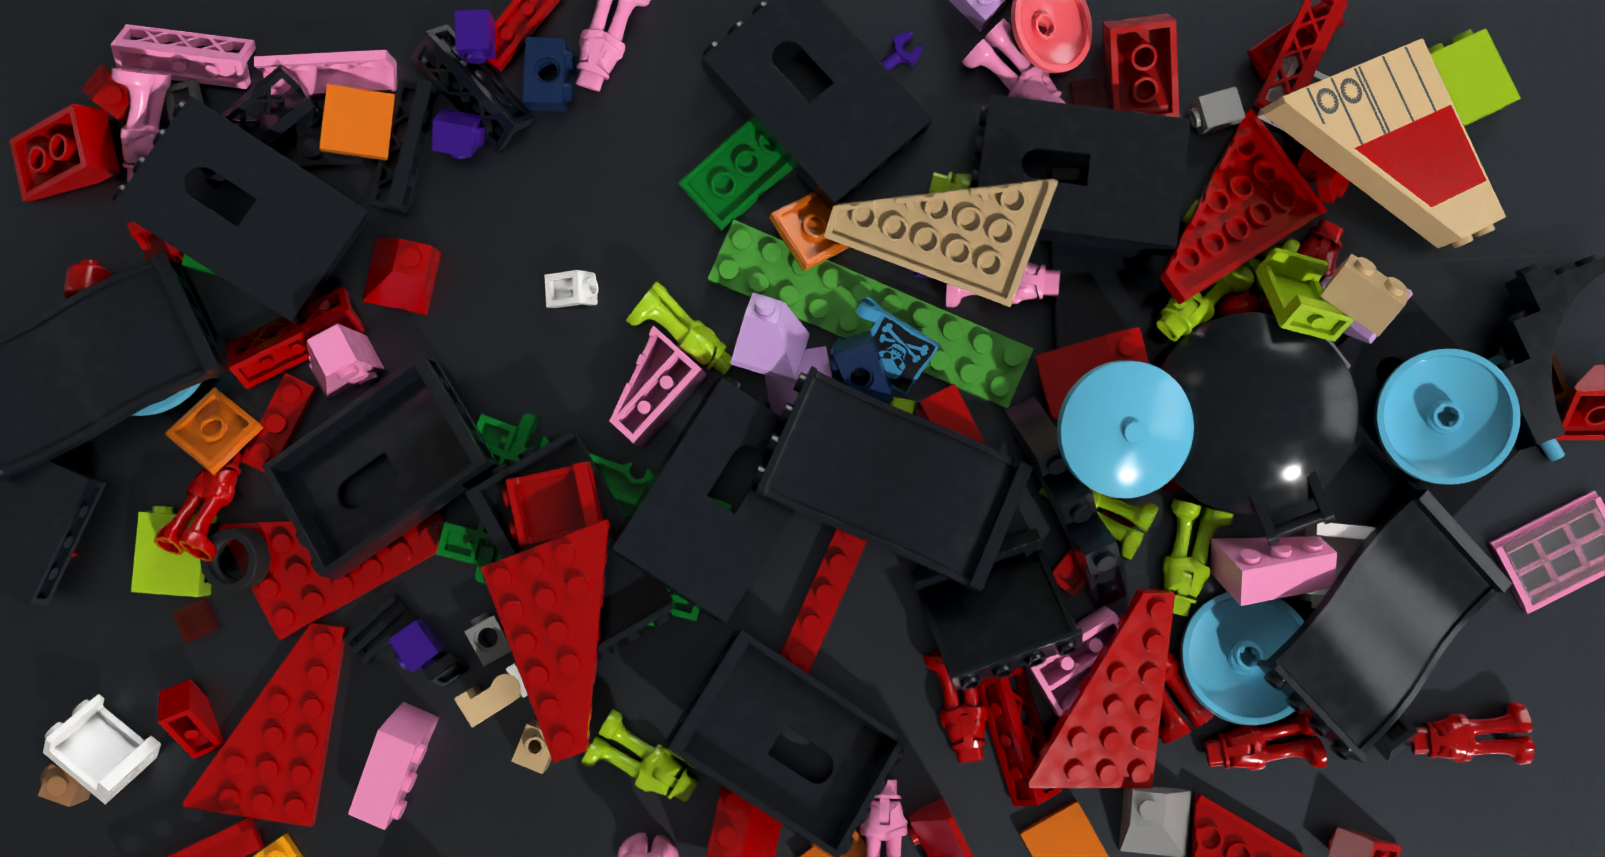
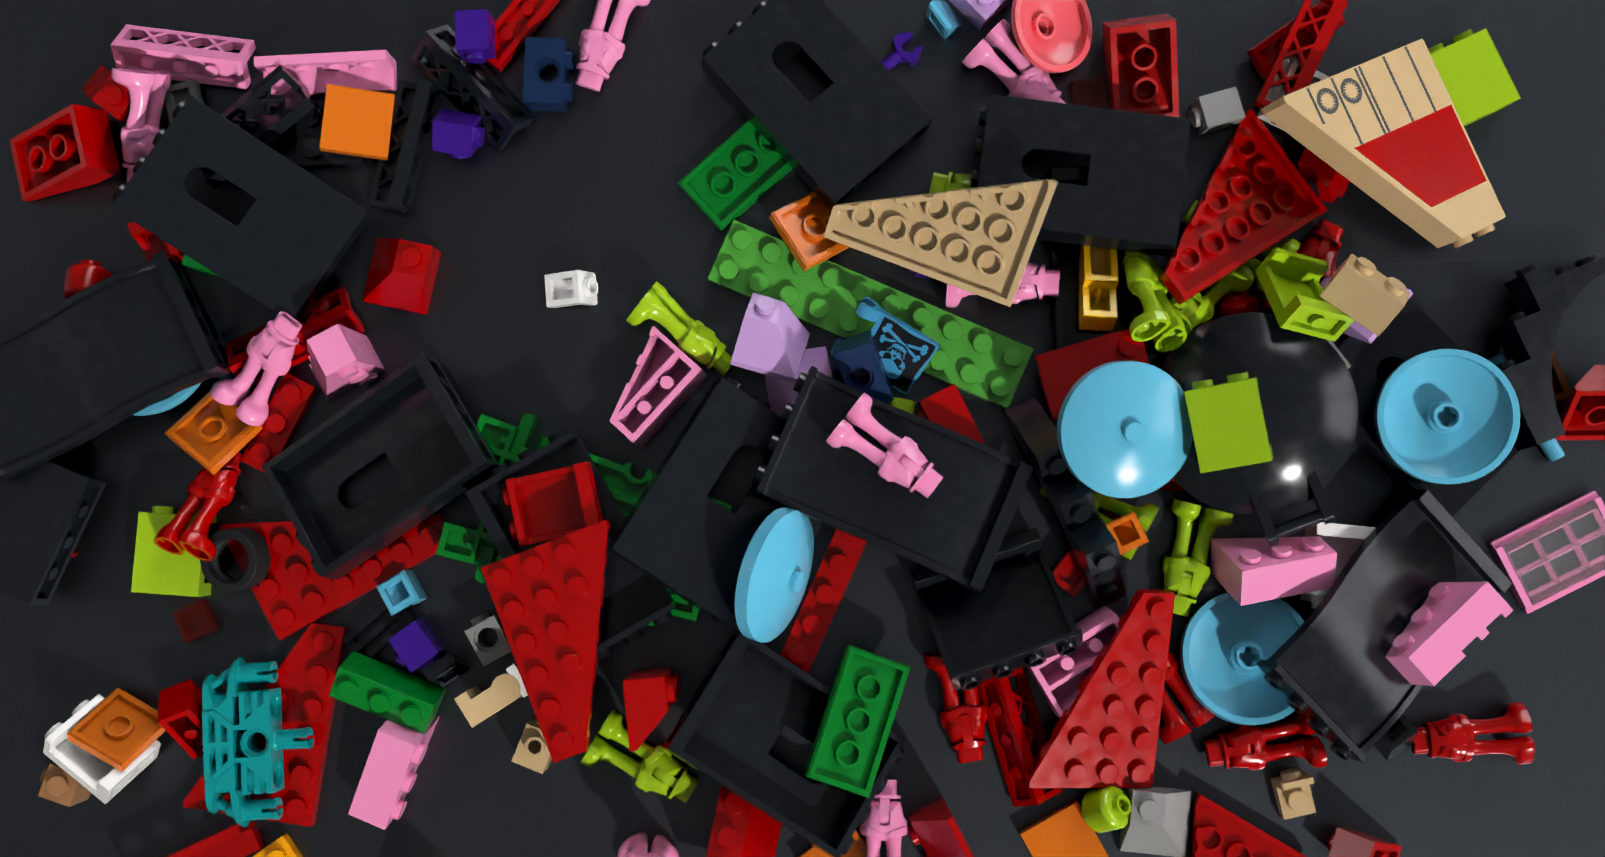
(117, 729): none -> orange tile
(230, 746): none -> teal piece
(273, 353): none -> bright pink piece
(387, 692): none -> green brick
(401, 591): none -> medium azure slope
(647, 700): none -> red slope
(774, 574): none -> medium azure dish
(857, 721): none -> green tile
(902, 460): none -> bright pink piece
(943, 18): none -> medium azure slope
(1097, 288): none -> yellow slope
(1106, 809): none -> lime head
(1127, 532): none -> orange slope
(1158, 316): none -> lime piece
(1228, 423): none -> lime panel
(1293, 793): none -> tan bracket
(1443, 628): none -> bright pink wedge

